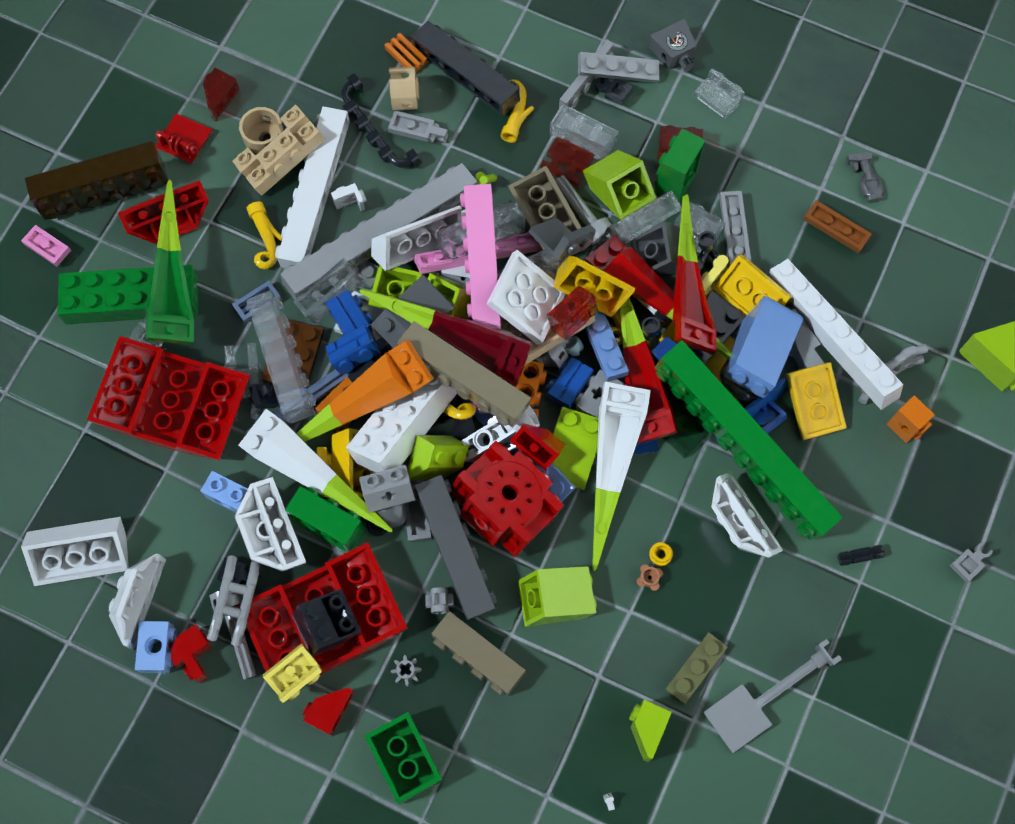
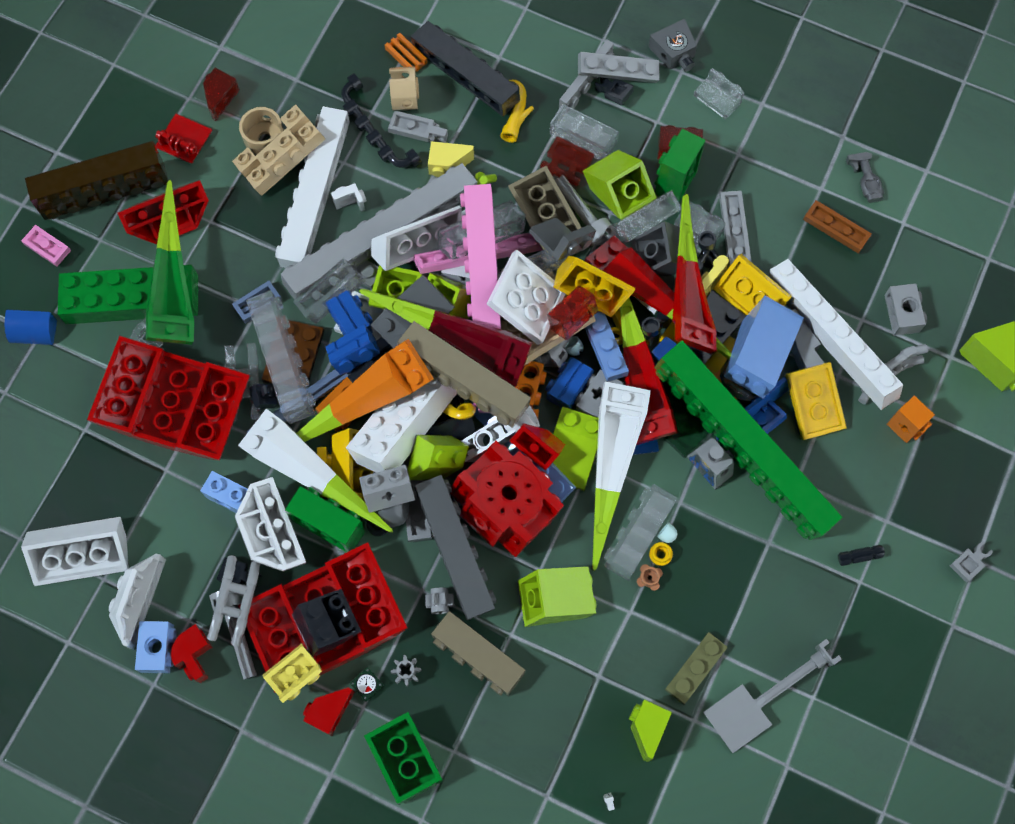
(30, 327): none -> blue brick
(258, 213): yellow plant -> none
(366, 684): none -> tile
(446, 155): none -> light yellow slope
(640, 532): none -> clear brick
(667, 533): none -> light aqua hinge
(711, 462): none -> light grey torso
(741, 518): white wedge -> none
(901, 320): none -> light grey brick

